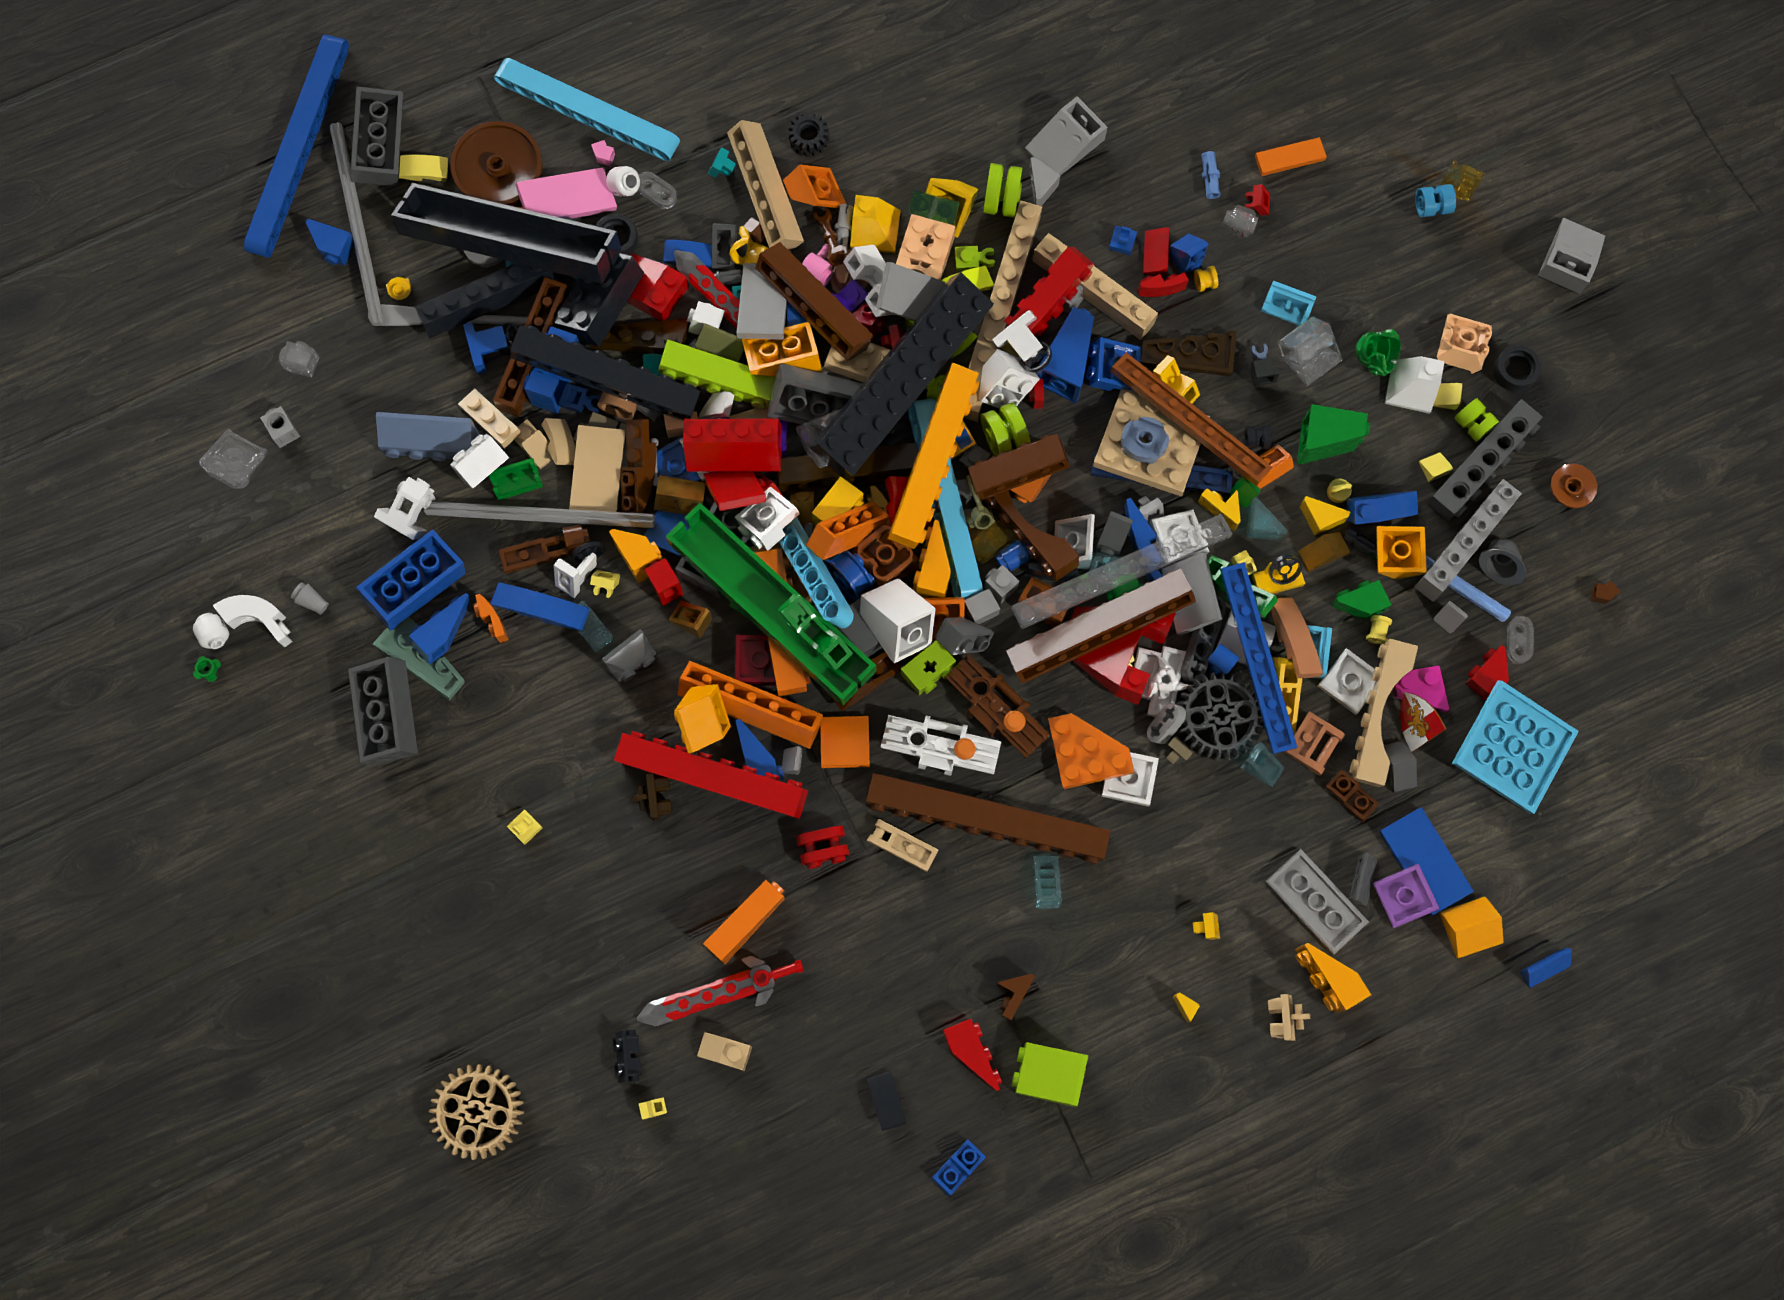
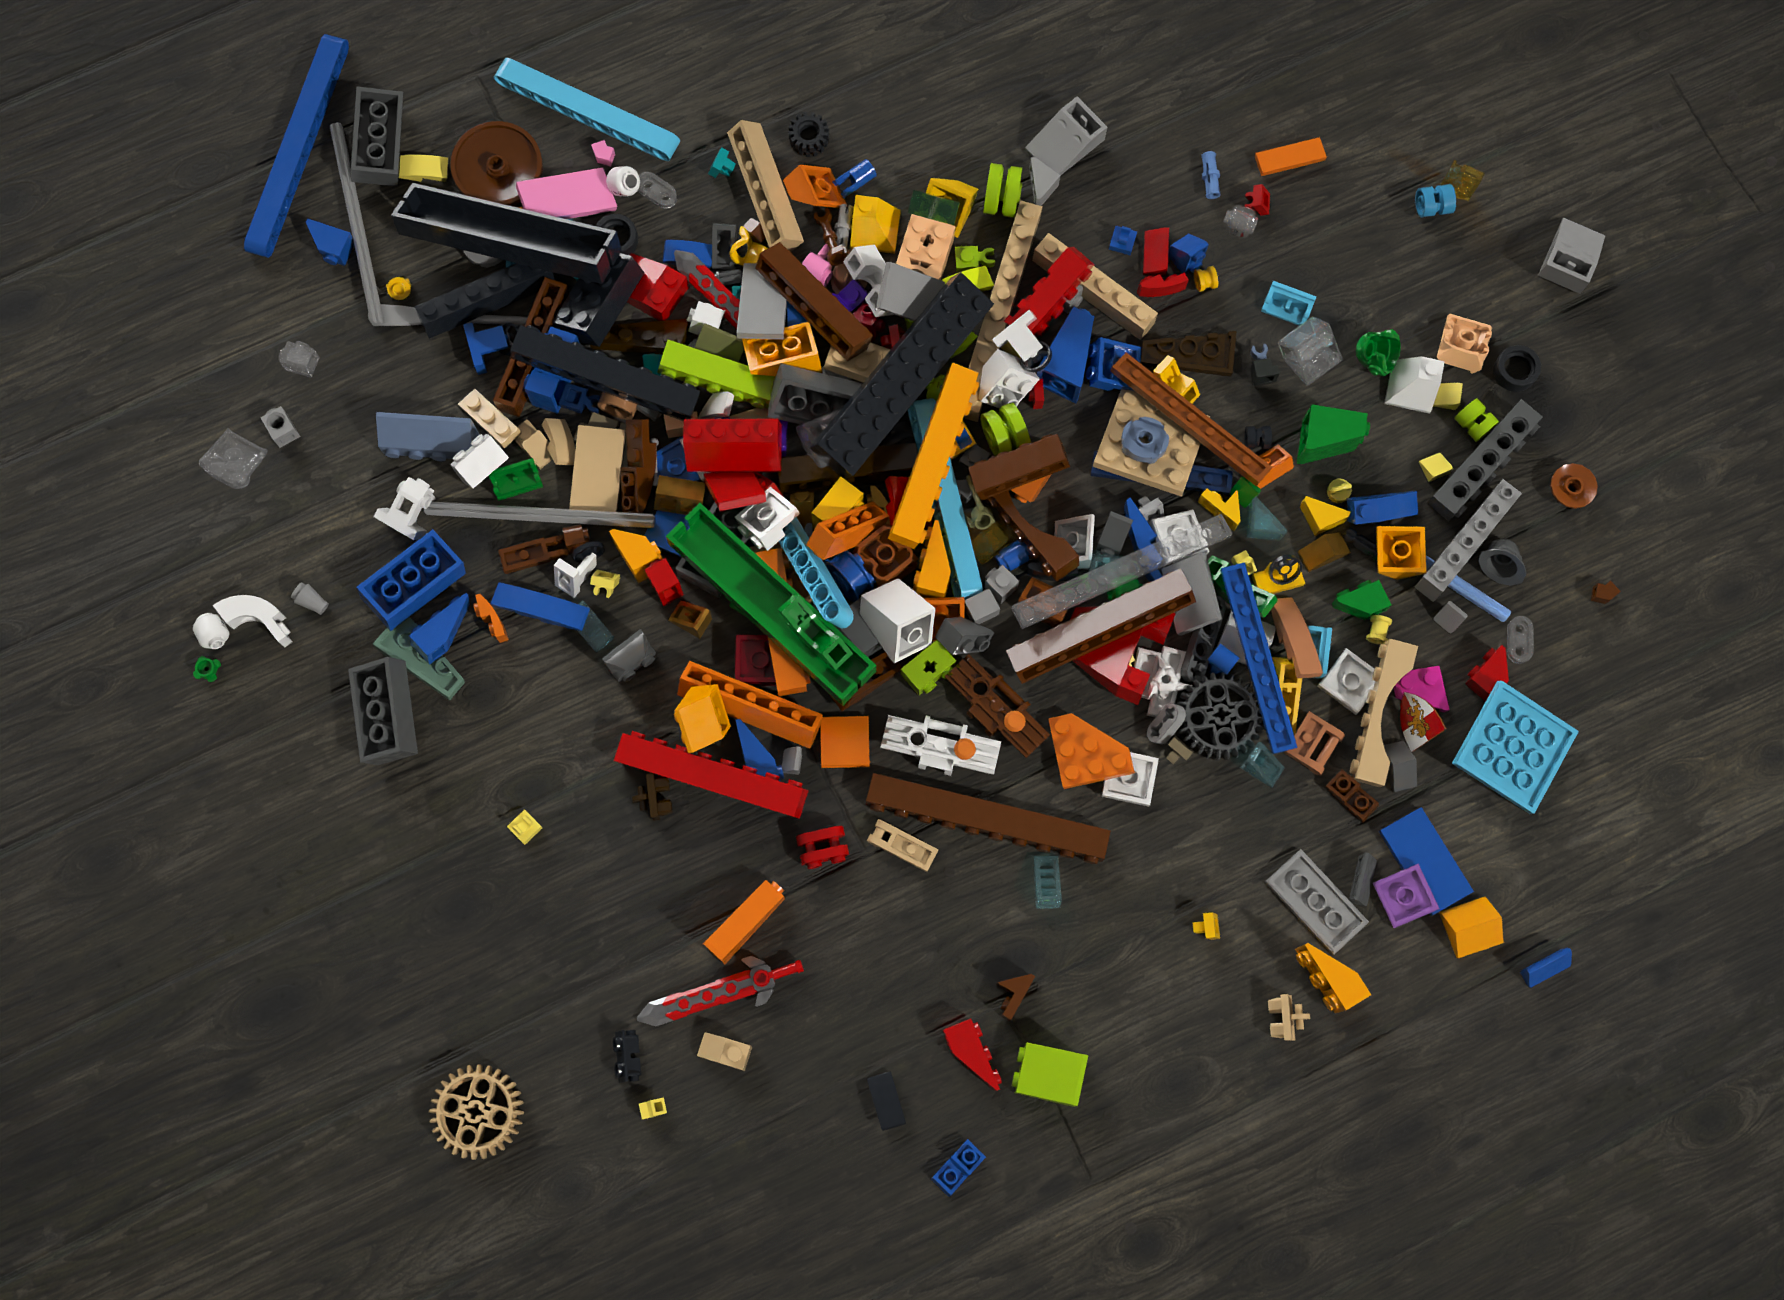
(858, 176): none -> blue hinge
(1186, 1006): yellow slope -> none

